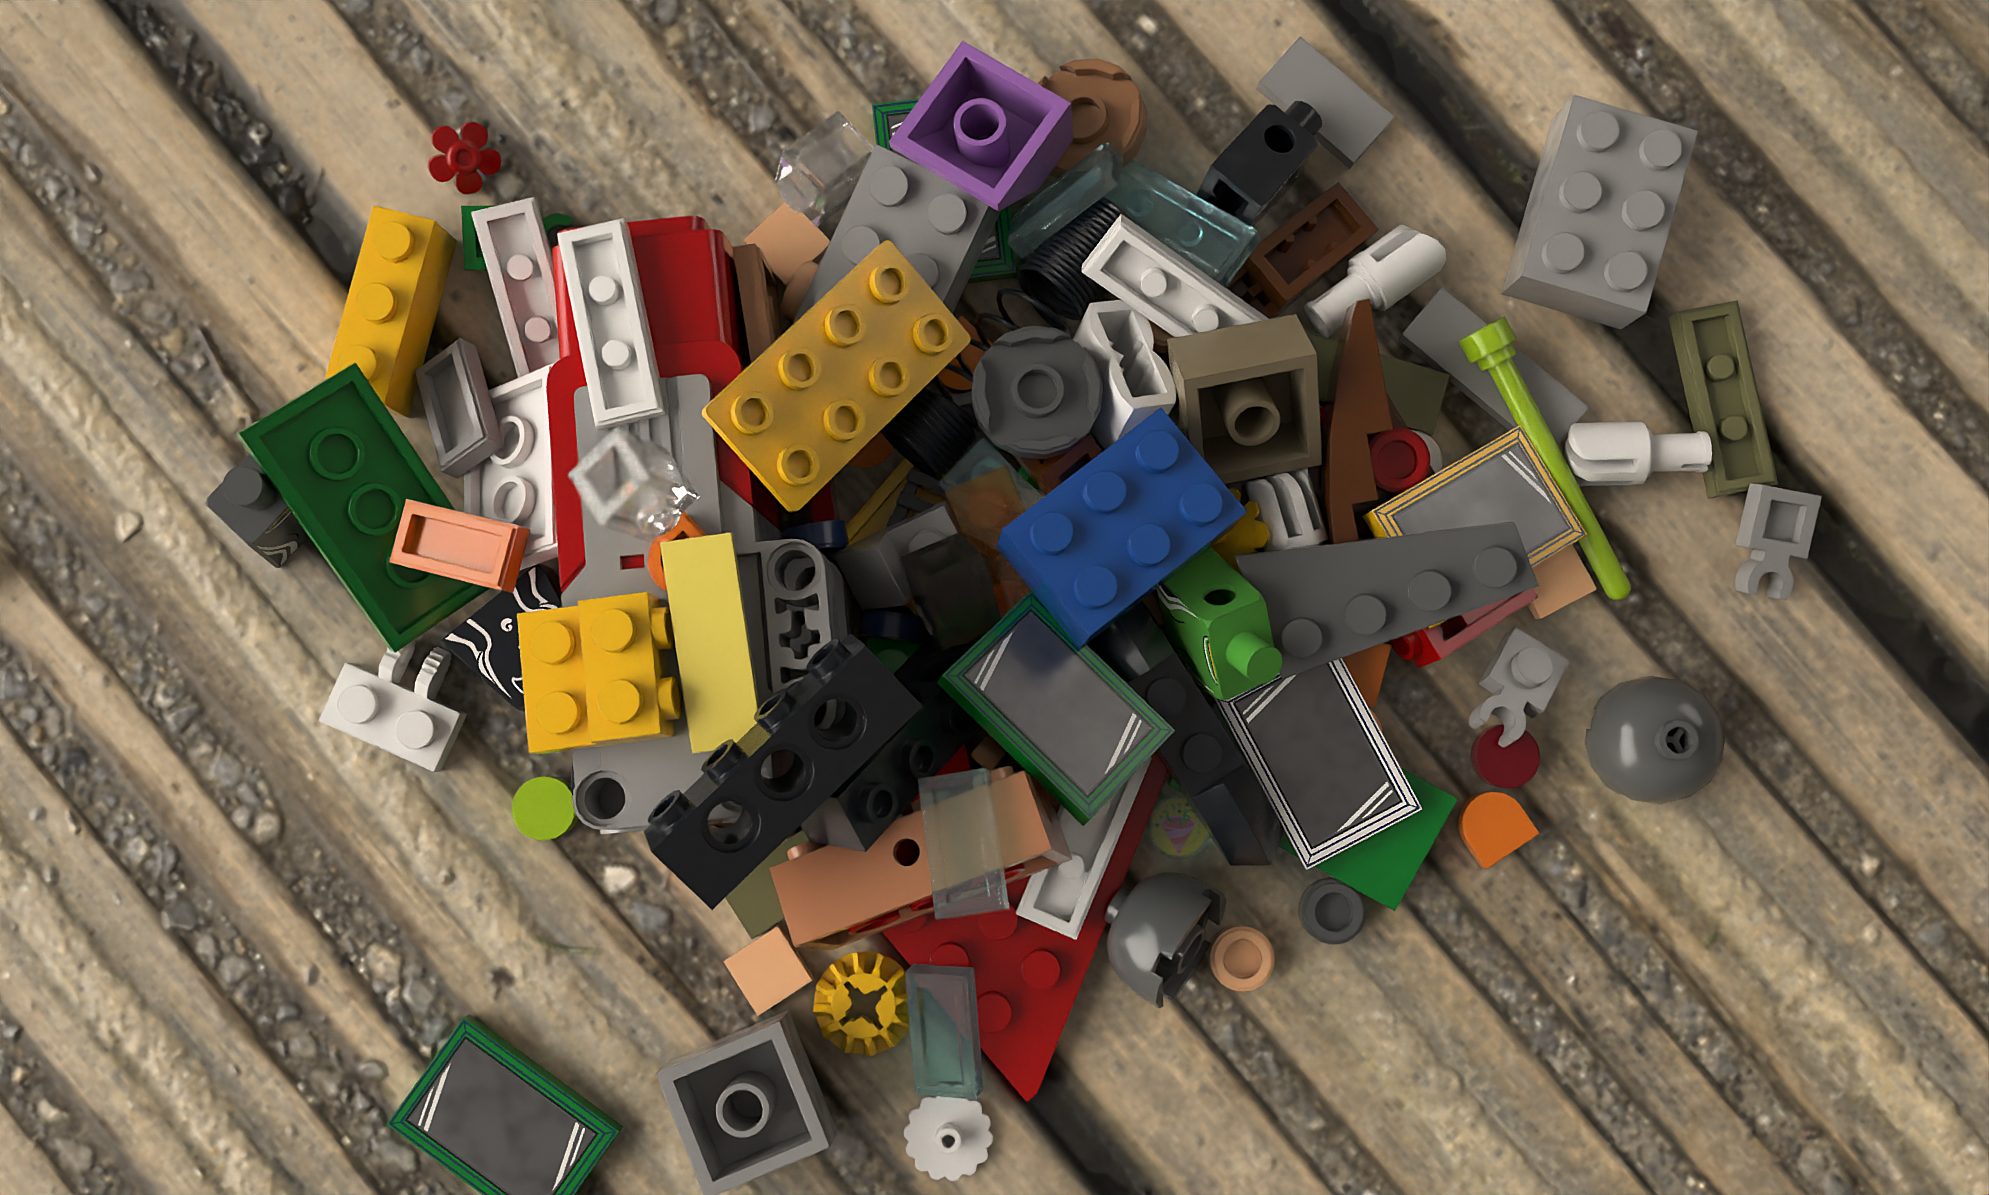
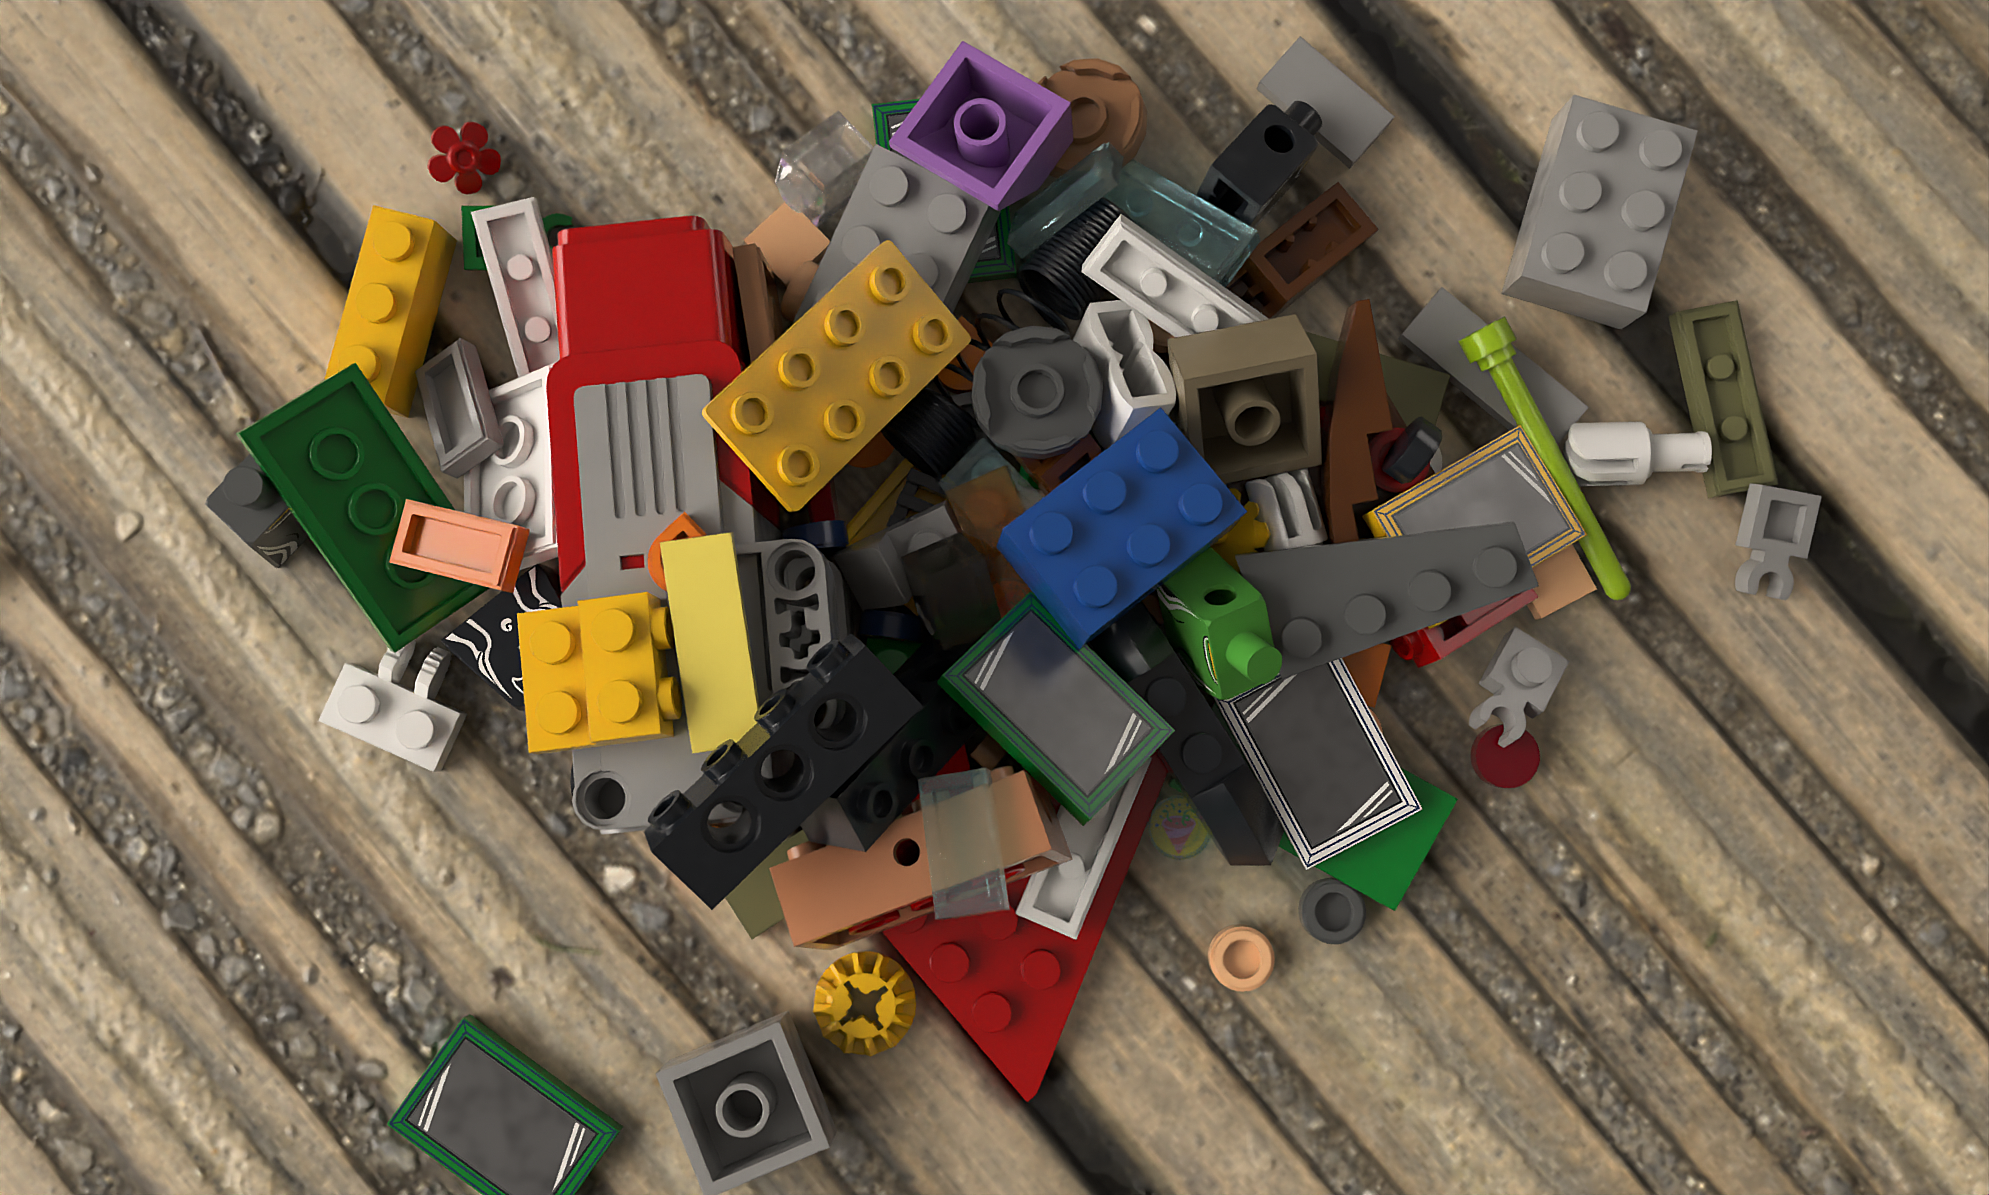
(544, 808): lime tile -> none
(611, 323): white tile -> none
(633, 486): clear brick -> none
(768, 969): light nougat tile -> none
(944, 1031): clear light blue tile -> none
(948, 1136): white piece -> none
(1161, 933): dark grey cylinder -> none
(1379, 273): white arm -> none
(1412, 450): none -> black tile
(1493, 826): orange tile -> none
(1655, 740): dark grey cylinder -> none

